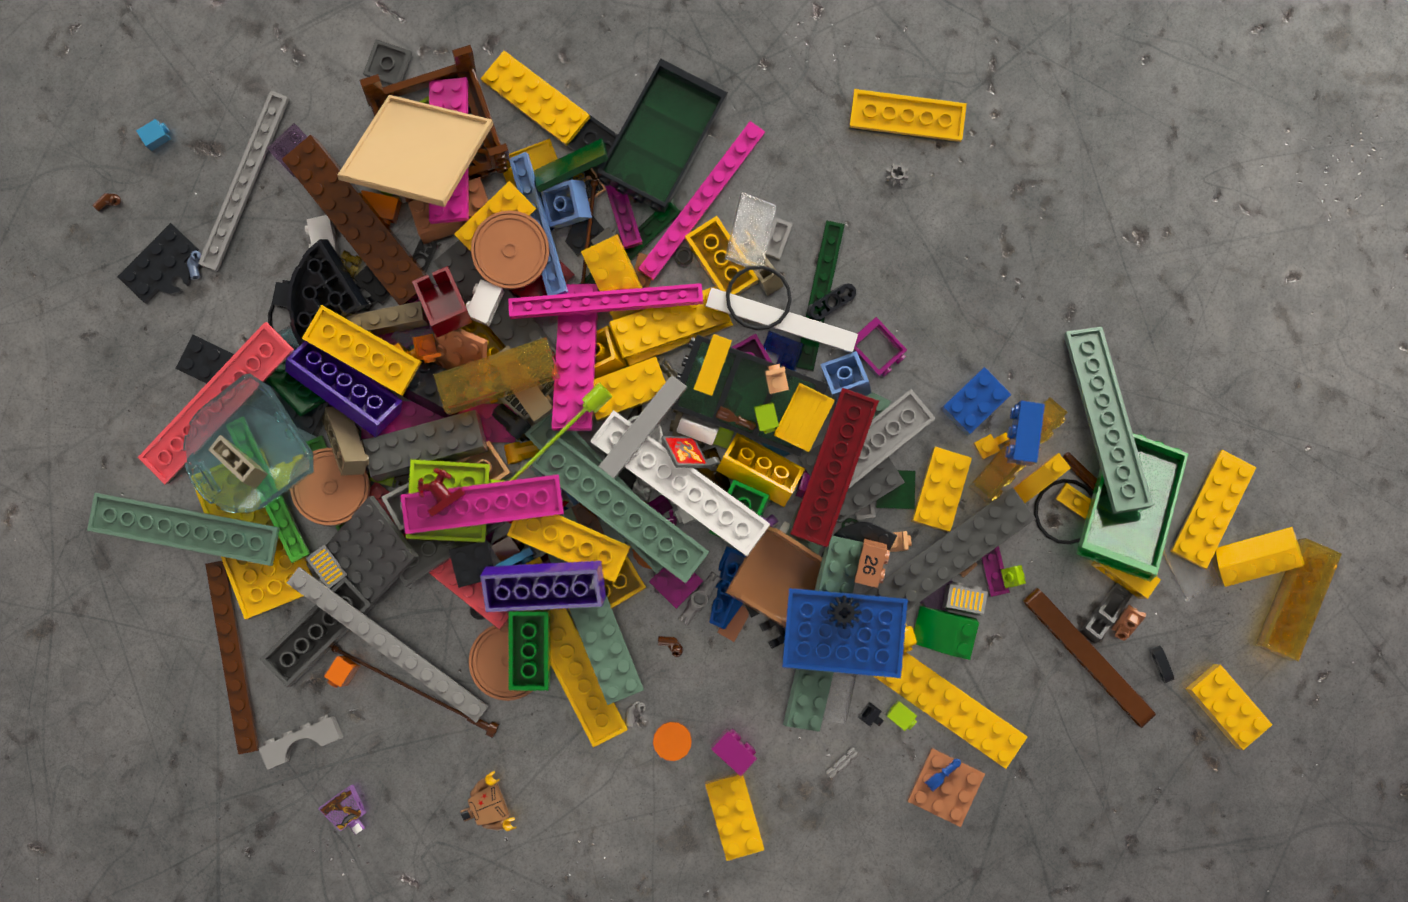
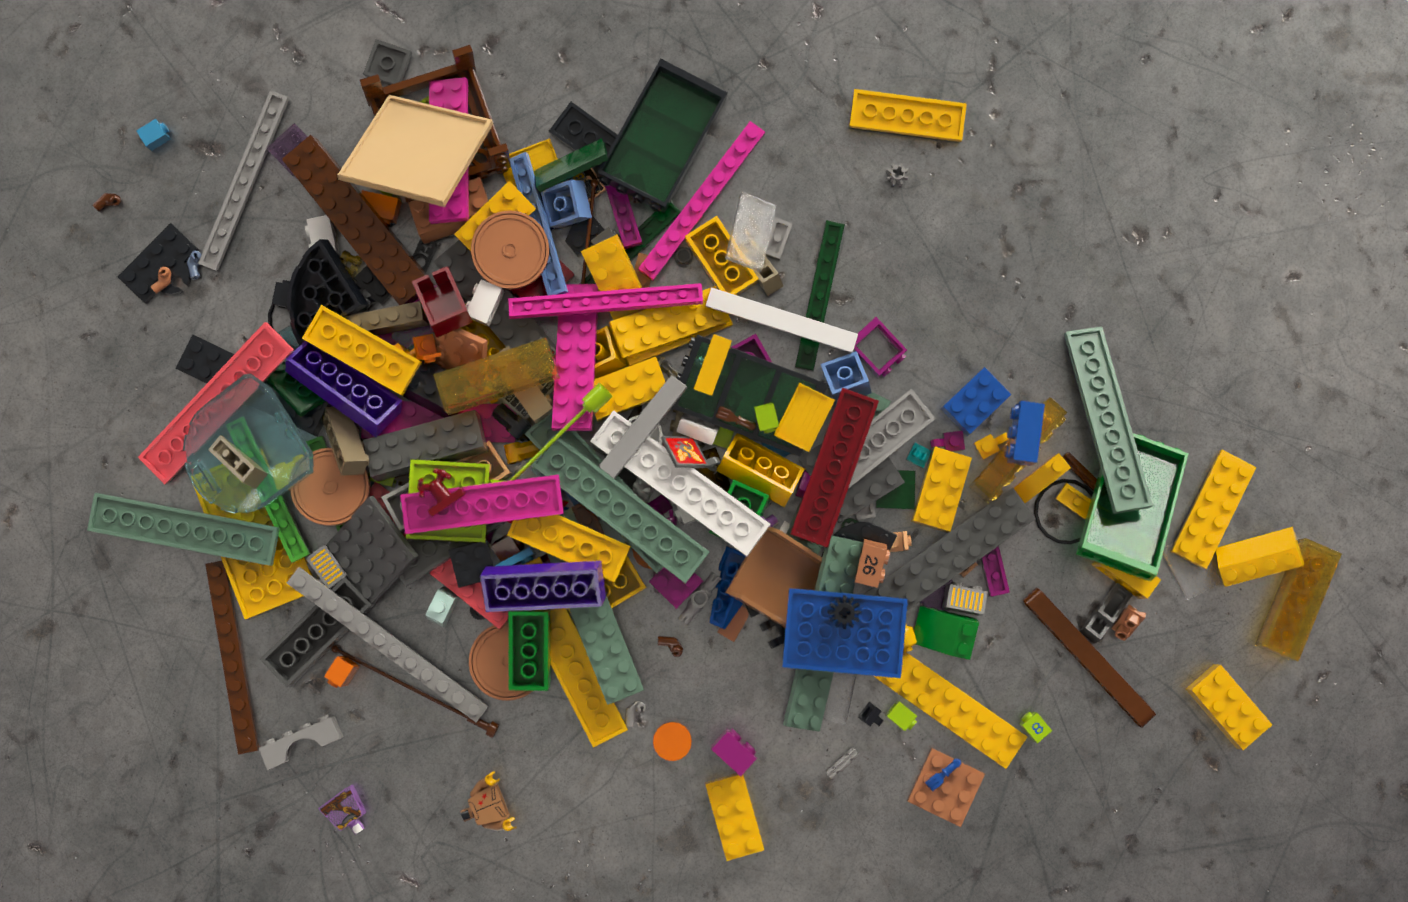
(164, 279): none -> nougat arm
(442, 606): none -> light aqua torso
(535, 98): yellow plate -> none
(767, 269): black piece -> none
(776, 379): light nougat bracket -> none
(787, 349): clear blue plate -> none
(834, 293): black beam -> none
(918, 455): none -> teal tile
(951, 441): none -> magenta plate
(1013, 576): lime bracket -> none
(1035, 726): none -> lime brick
(1162, 664): black beam -> none

